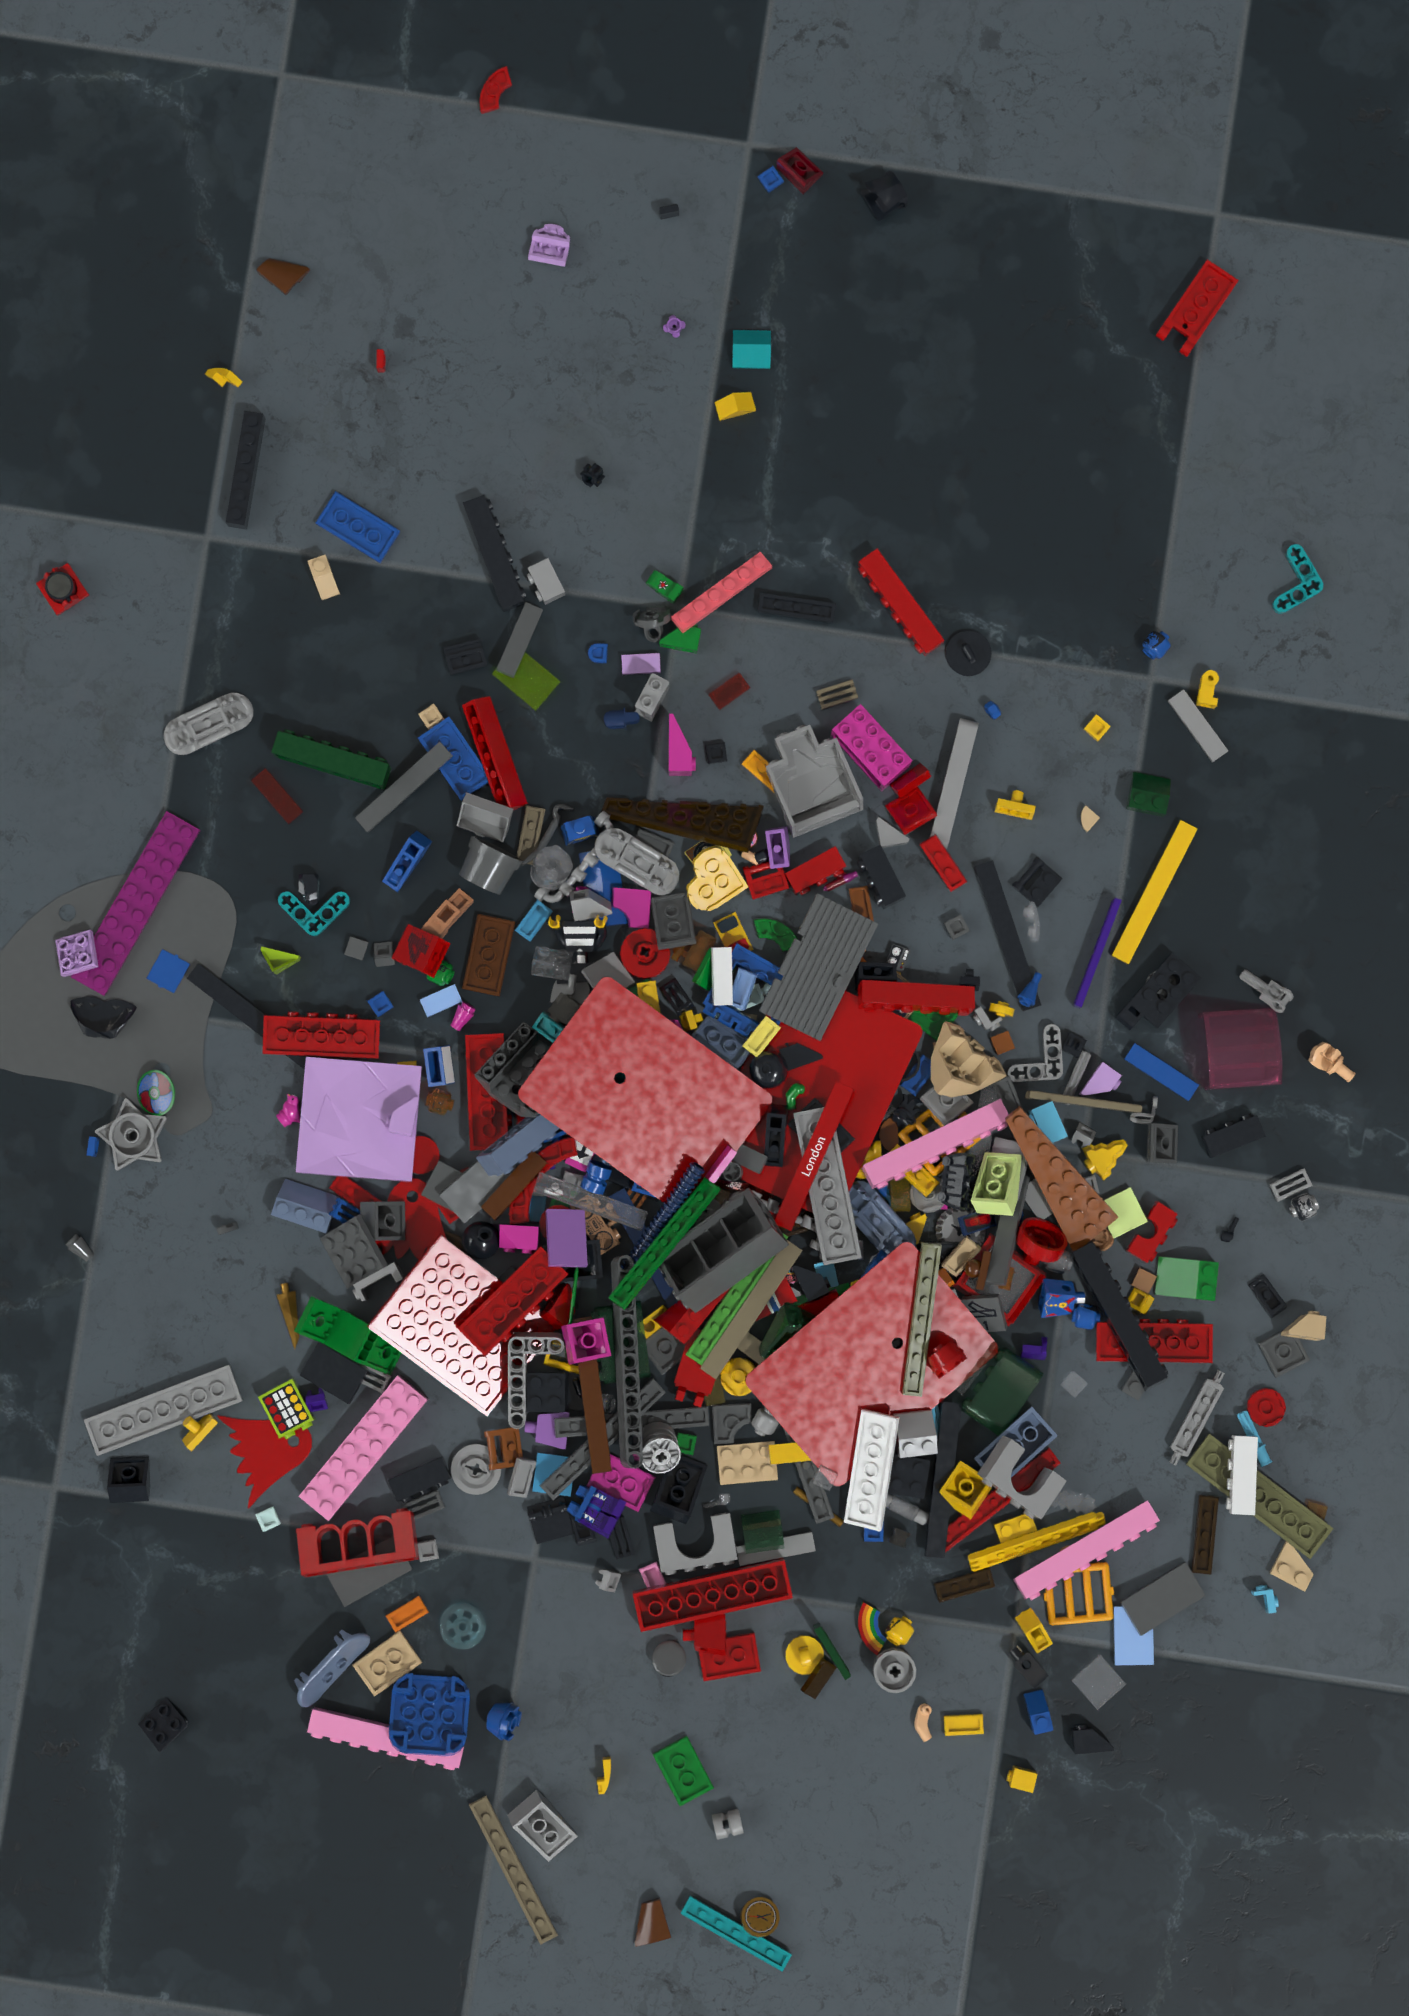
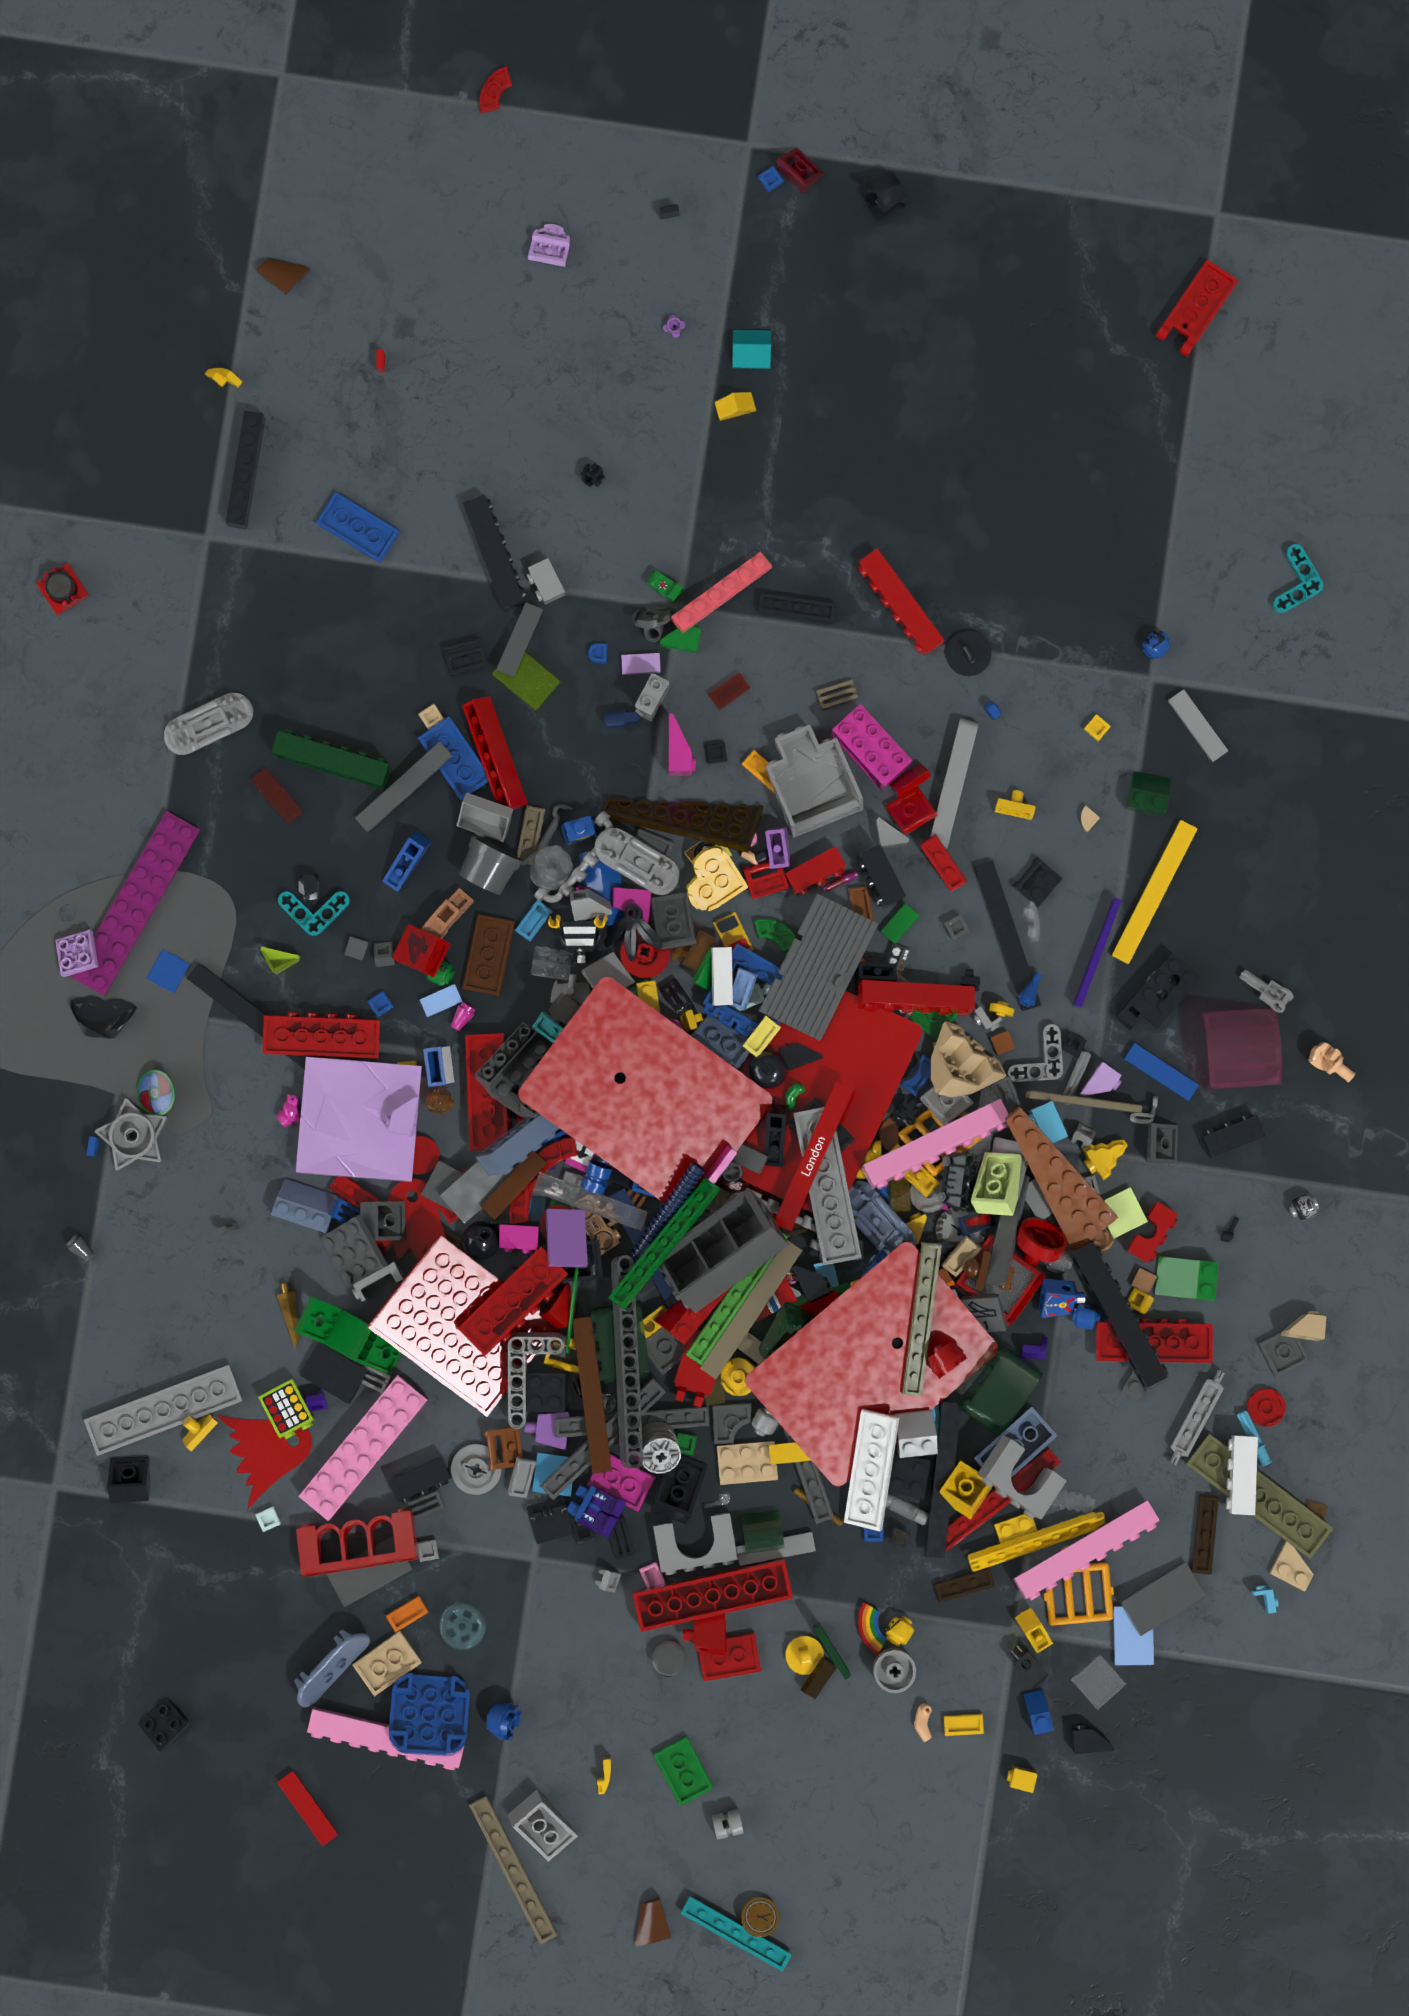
(307, 1808): none -> red tile
(323, 577): tan slope -> none
(586, 1341): dark pink slope -> none
(631, 925): none -> black plant
(825, 1477): clear tile -> none
(899, 923): none -> green tile
(1074, 1384): clear tile -> none
(1206, 690): yellow leg -> none
(1267, 1296): black slope -> none
(1276, 1191): light grey tile -> none

